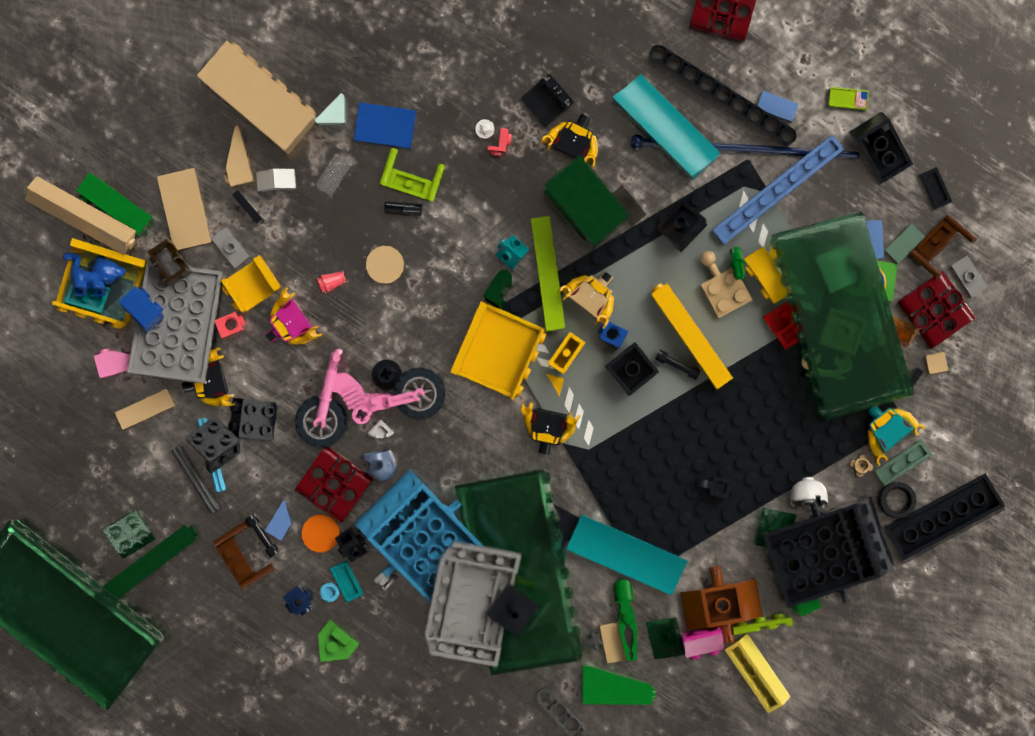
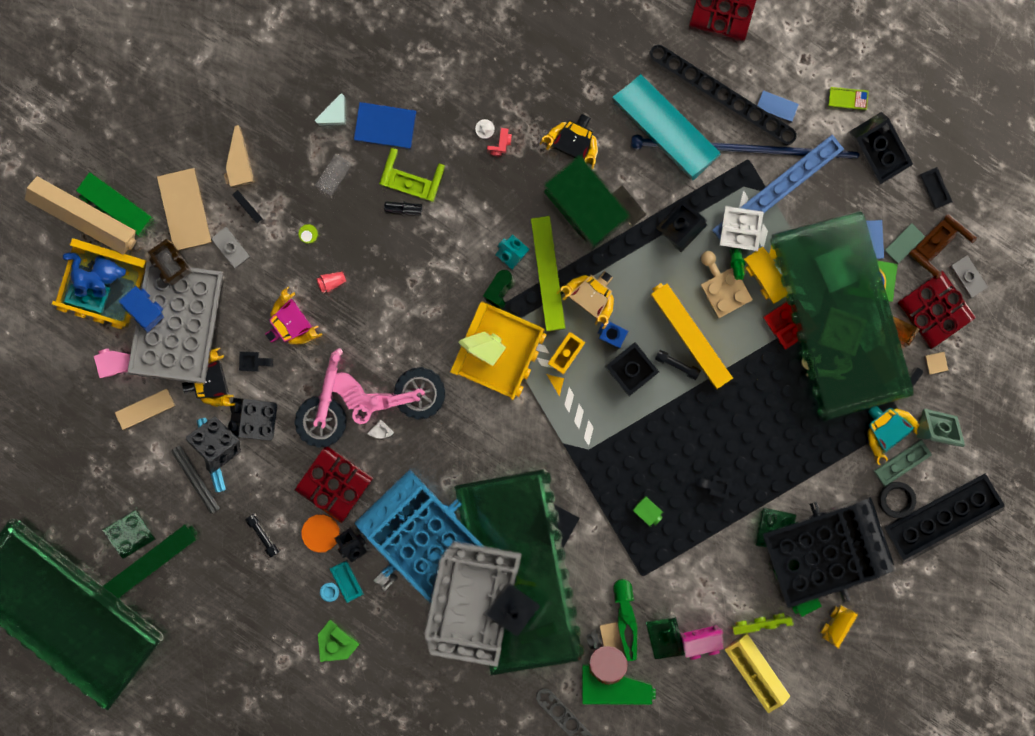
(222, 328): coral brick -> none
(236, 560): reddish brown plate -> none
(250, 285): yellow panel -> none
(251, 361): none -> black plate
(258, 96): tan brick -> none
(275, 179): white slope -> none
(280, 522): medium blue tile -> none
(293, 595): dark blue brick -> none
(308, 234): none -> lime tile
(381, 465): sand blue helmet -> none
(385, 264): tan tile -> none
(386, 374): black gear -> none
(484, 346): none -> yellowish green slope
(547, 99): black hinge -> none
(548, 426): torso -> none
(608, 665): none -> tile
(627, 554): teal arch -> none
(648, 511): none -> bright green brick
(702, 610): dark orange slope -> none
(741, 228): none -> white slope
(808, 492): white cylinder -> none
(839, 625): none -> yellow slope
(866, 465): tan plate -> none
(940, 428): none -> sand green slope

